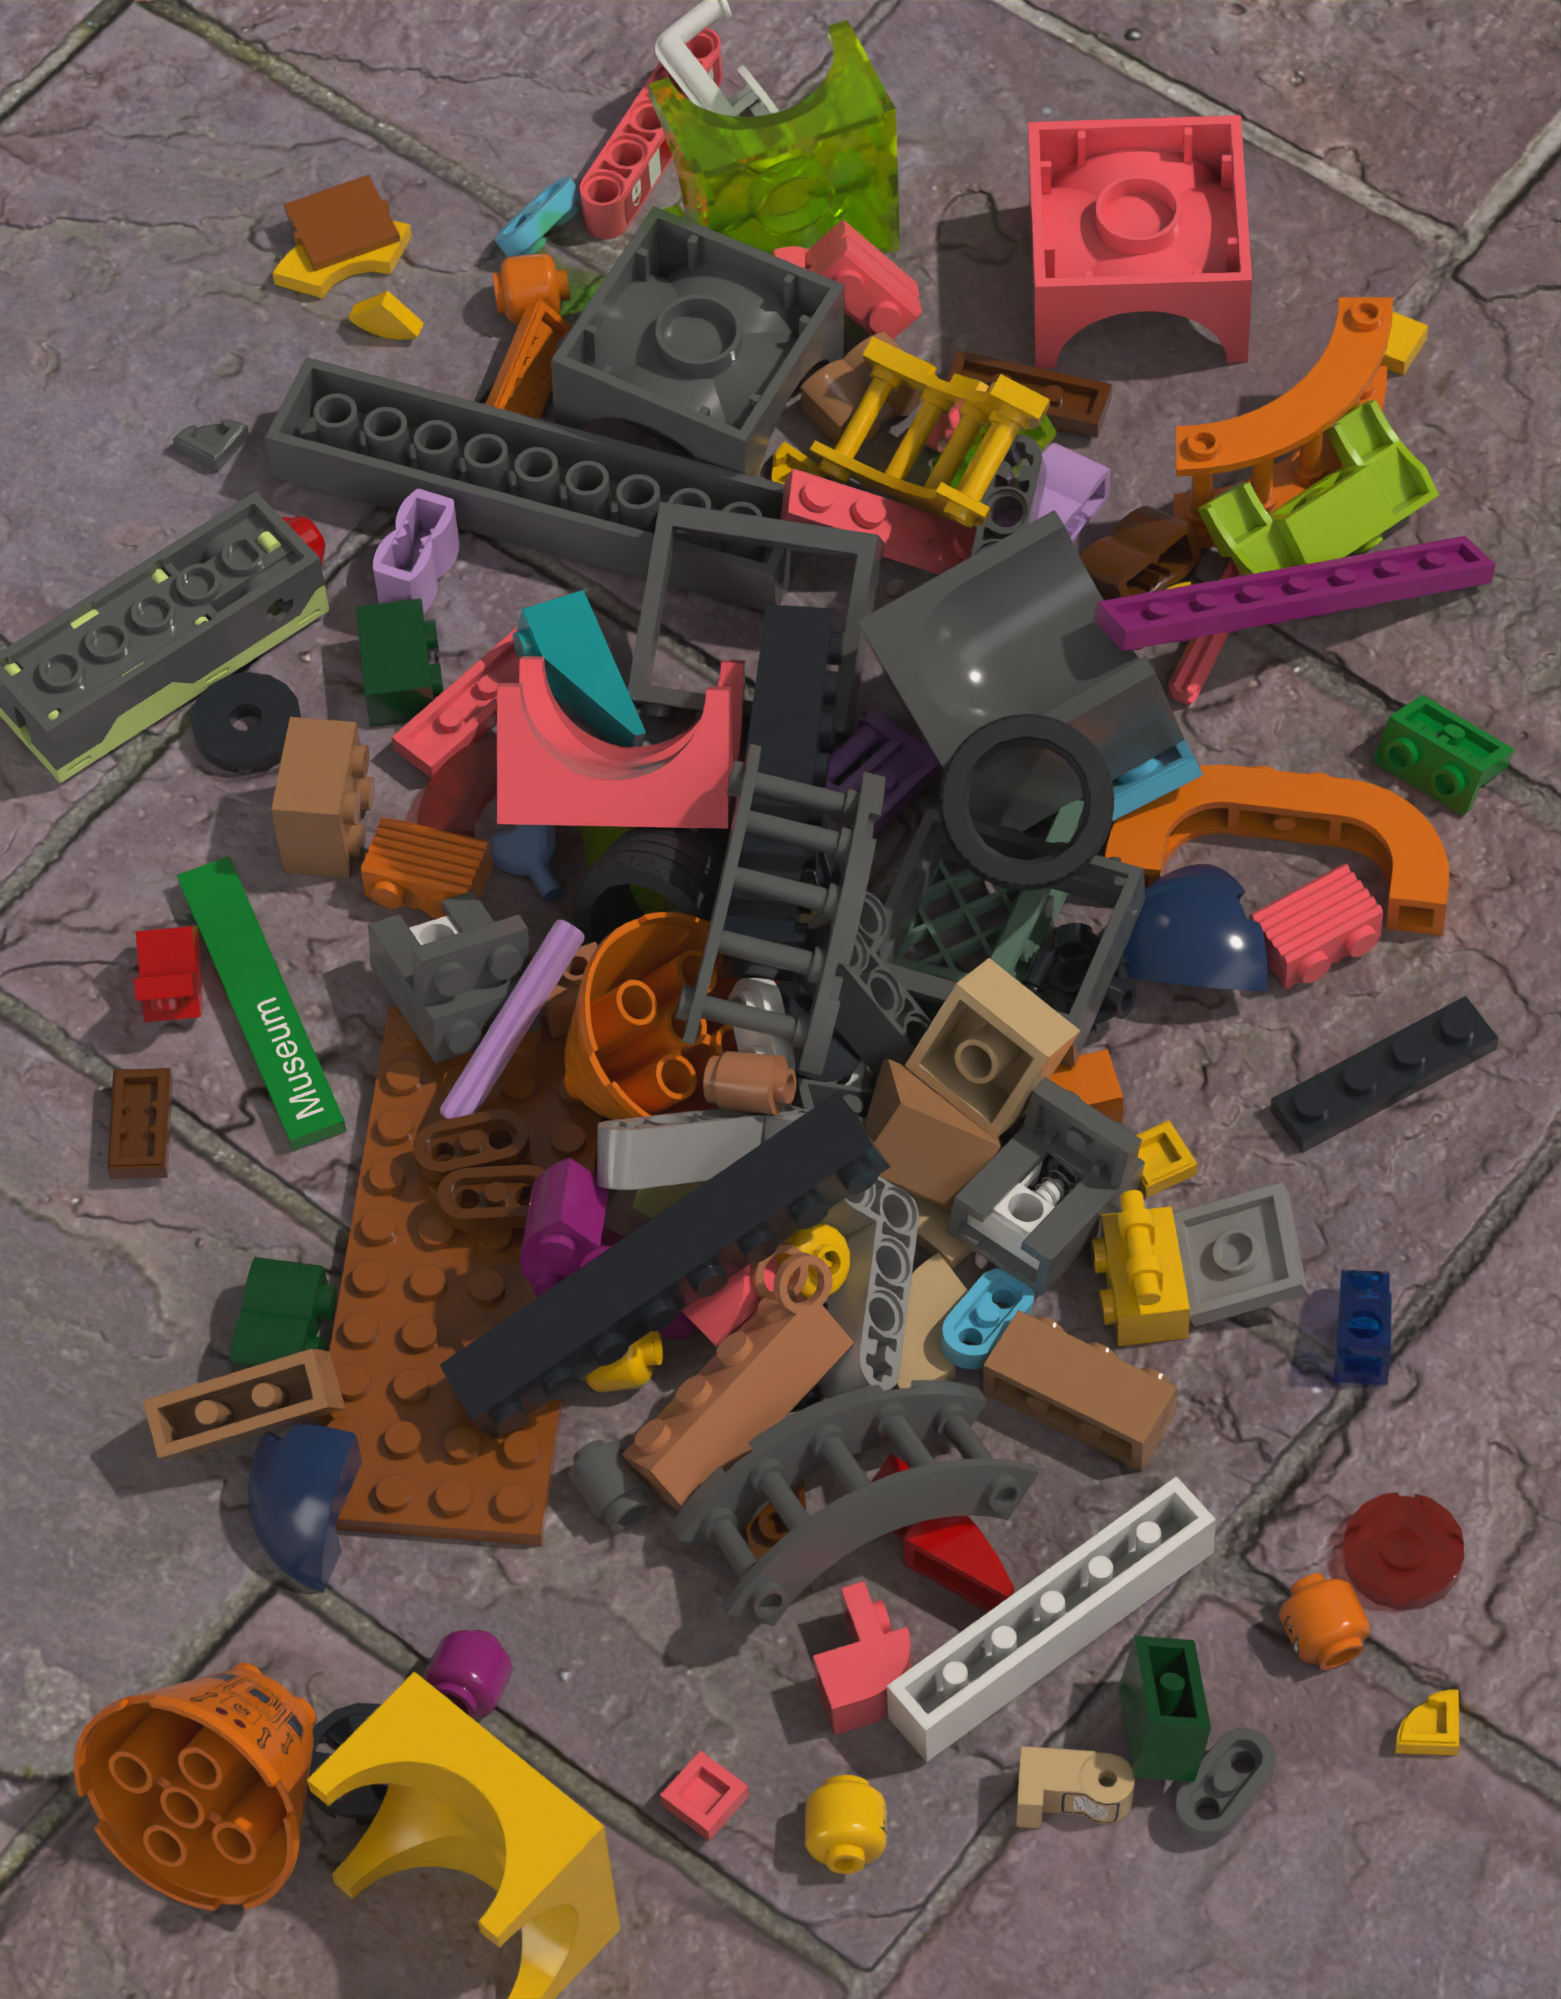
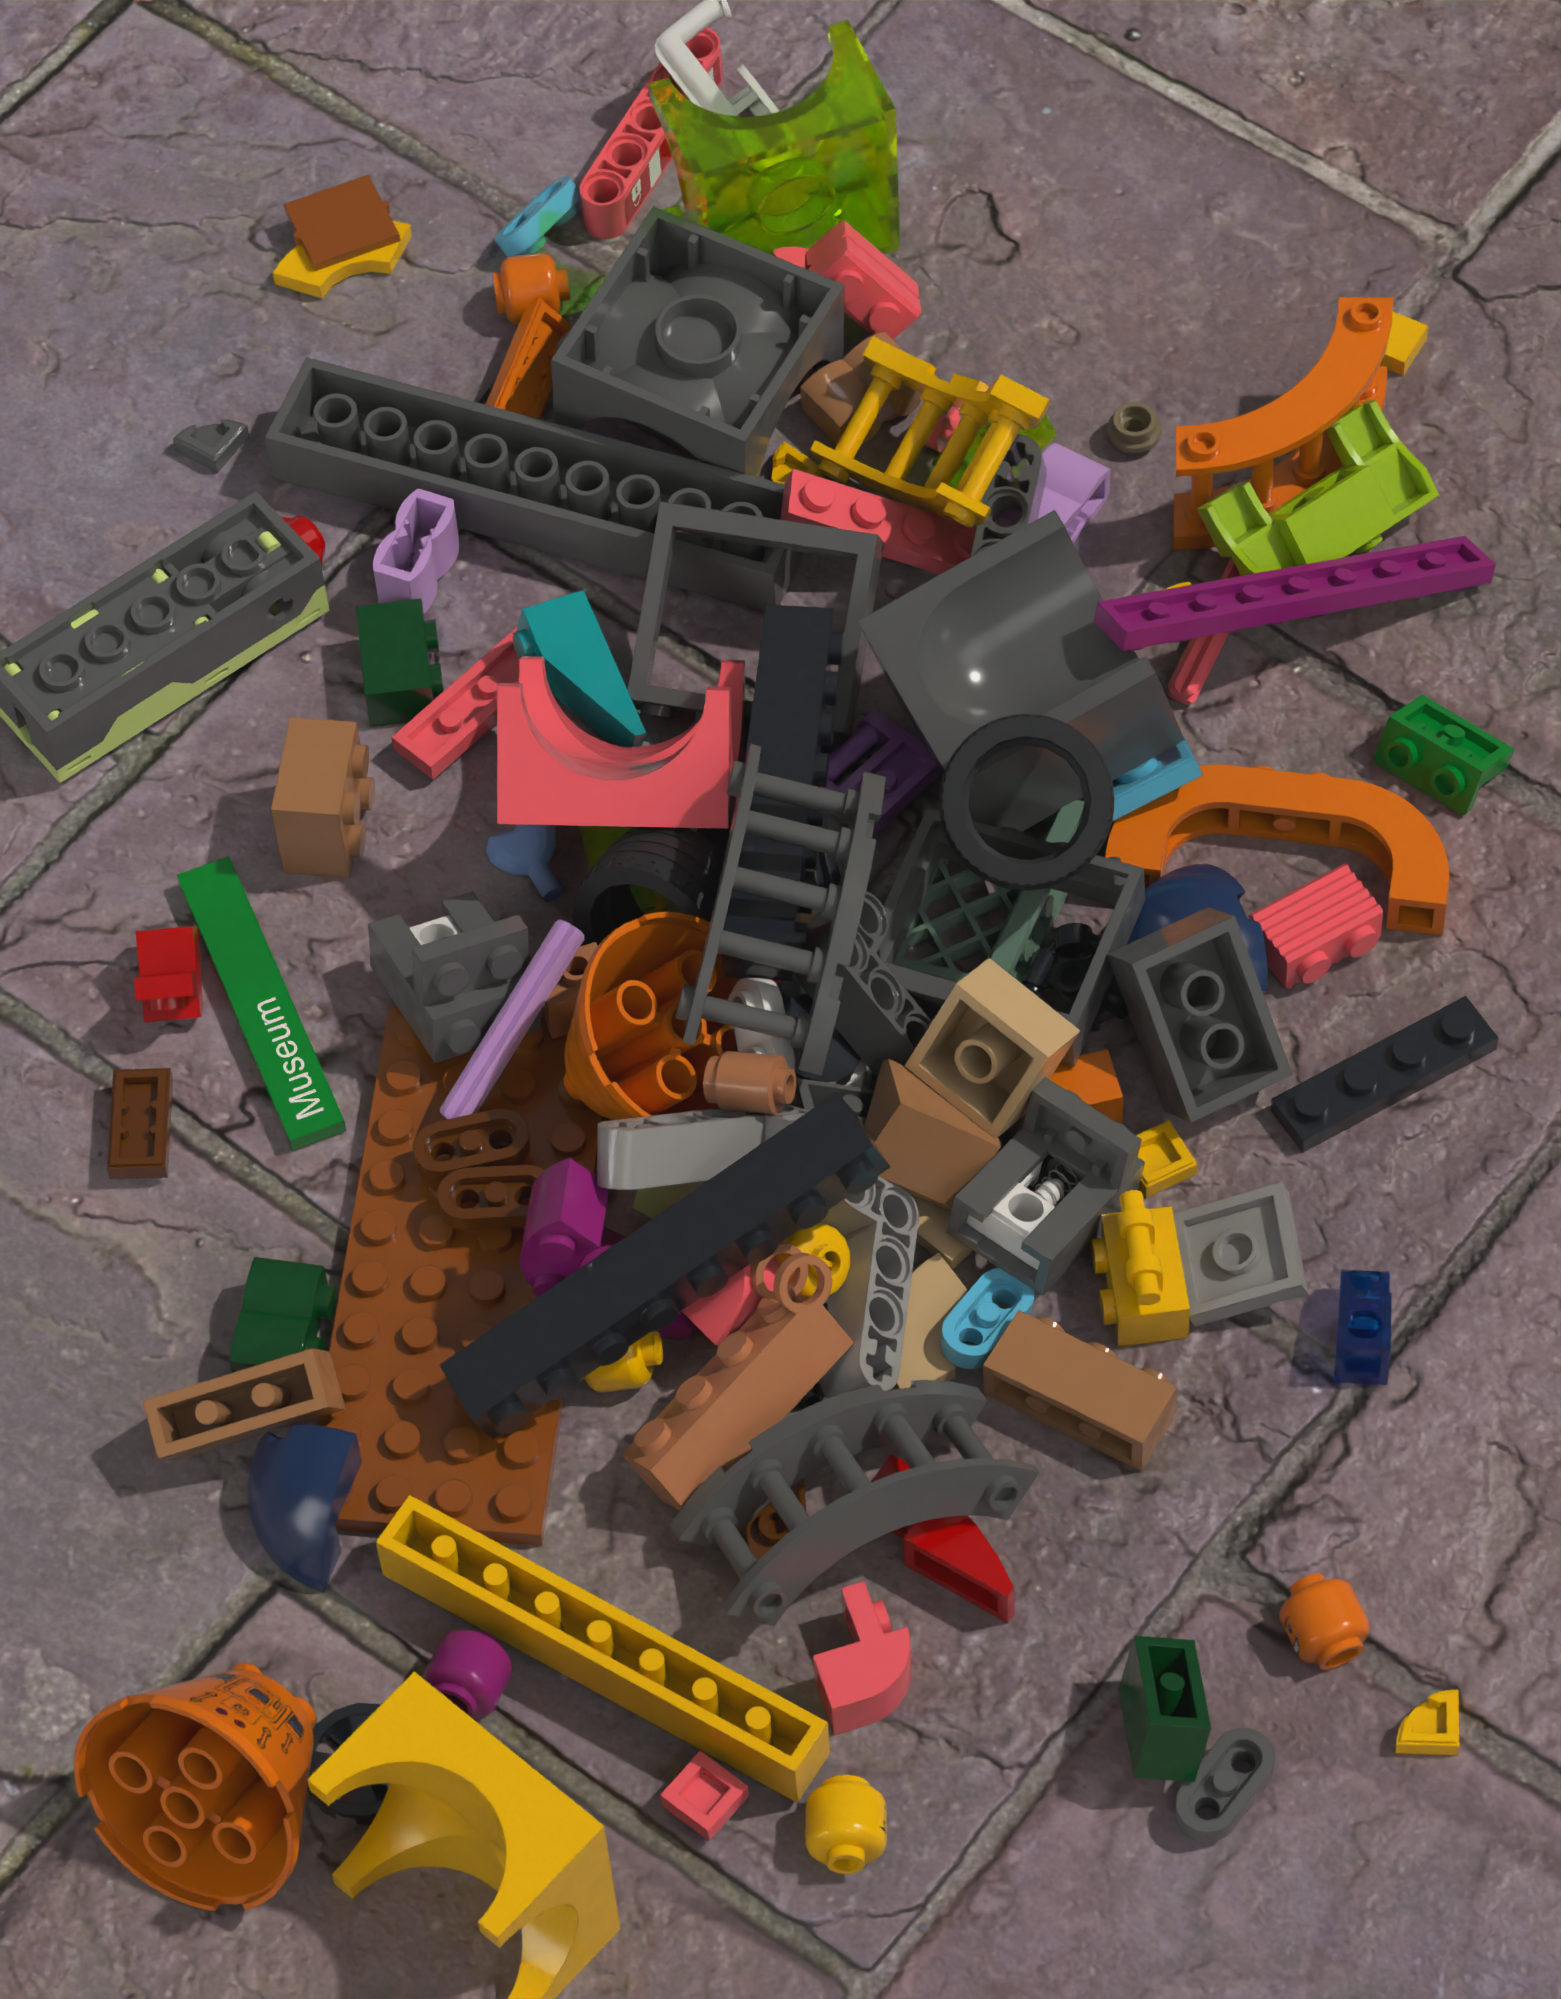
(241, 697): black tile -> none
(386, 317): yellow tile -> none
(423, 866): orange brick -> none
(461, 789): clear red tile -> none
(604, 1648): none -> yellow brick
(610, 1485): dark grey brick -> none
(1051, 1619): white brick -> none
(1073, 1783): tan leg -> none
(1075, 402): reddish brown plate -> none
(1134, 417): none -> dark tan plate
(1139, 224): coral piece -> none
(1142, 554): reddish brown brick -> none
(1200, 1014): none -> dark grey brick
(1403, 1551): clear red tile -> none

